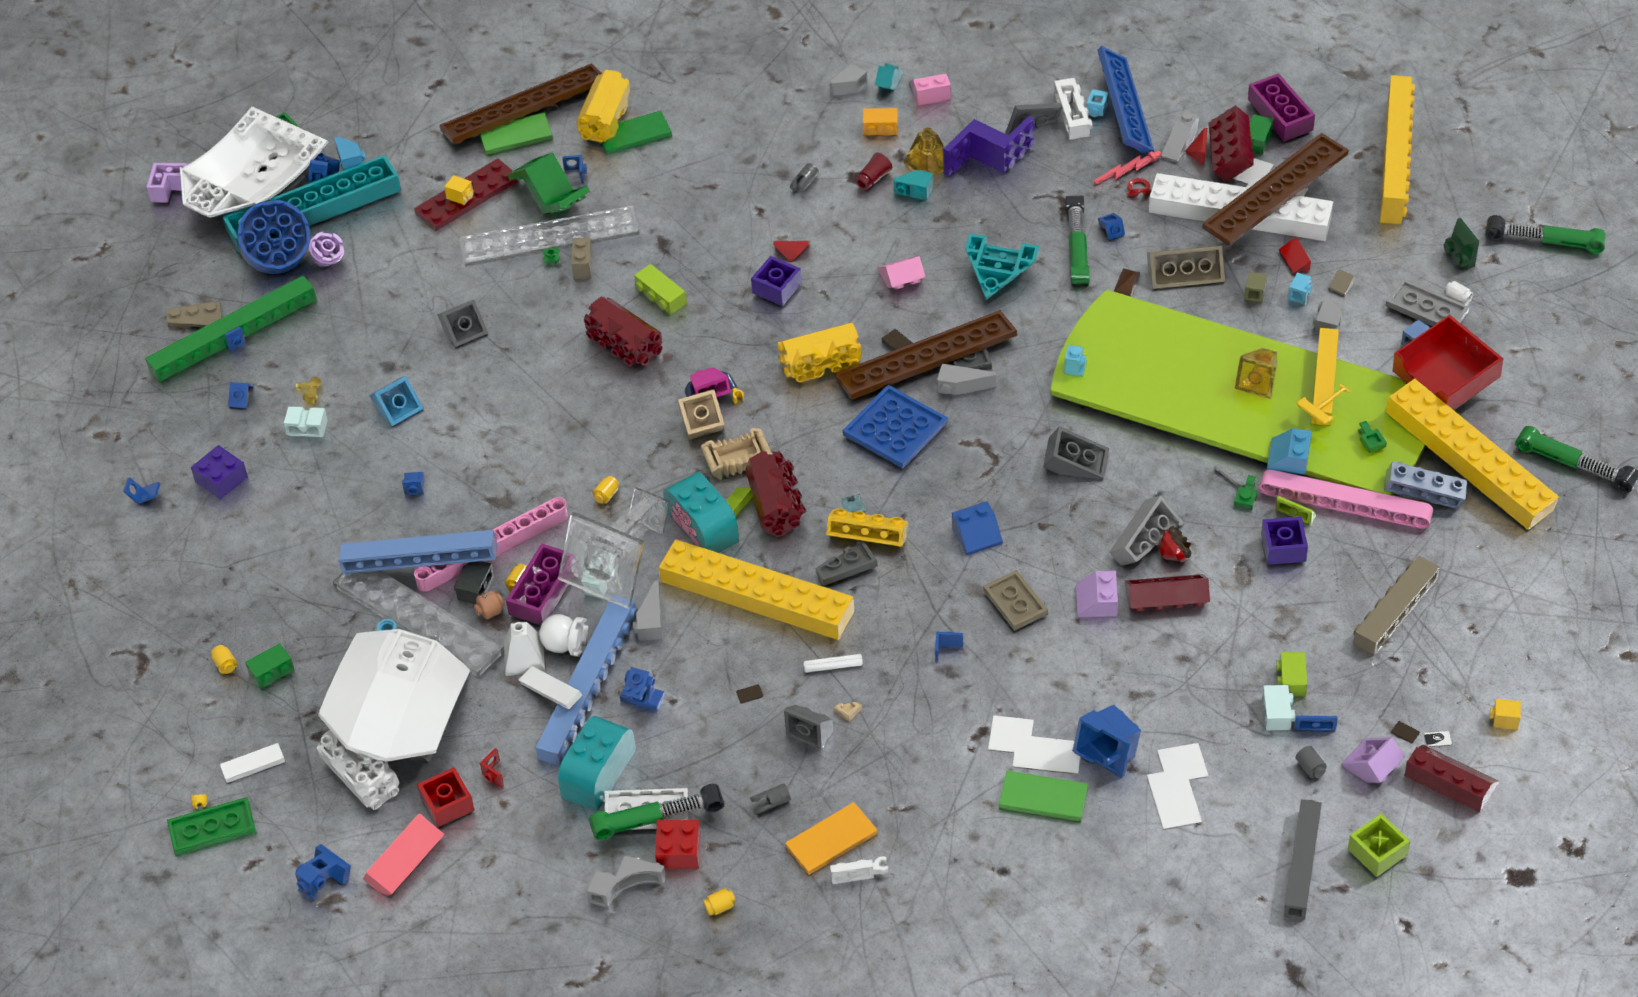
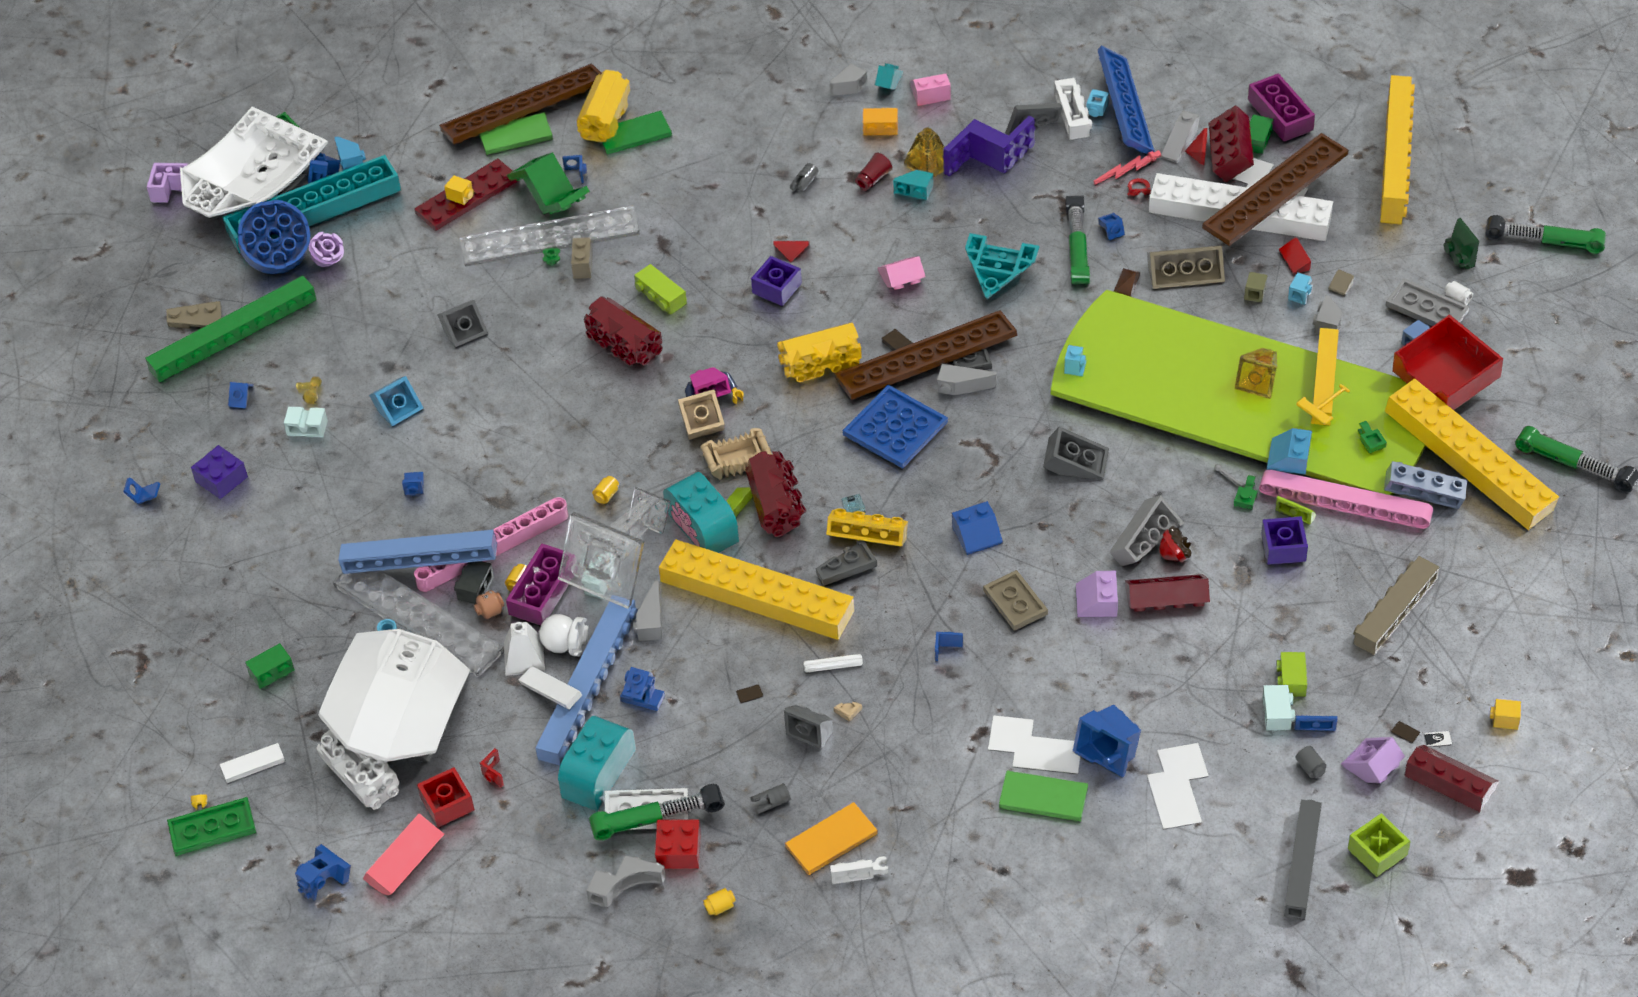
(223, 659): yellow brick -> none
(235, 339): blue bracket -> none

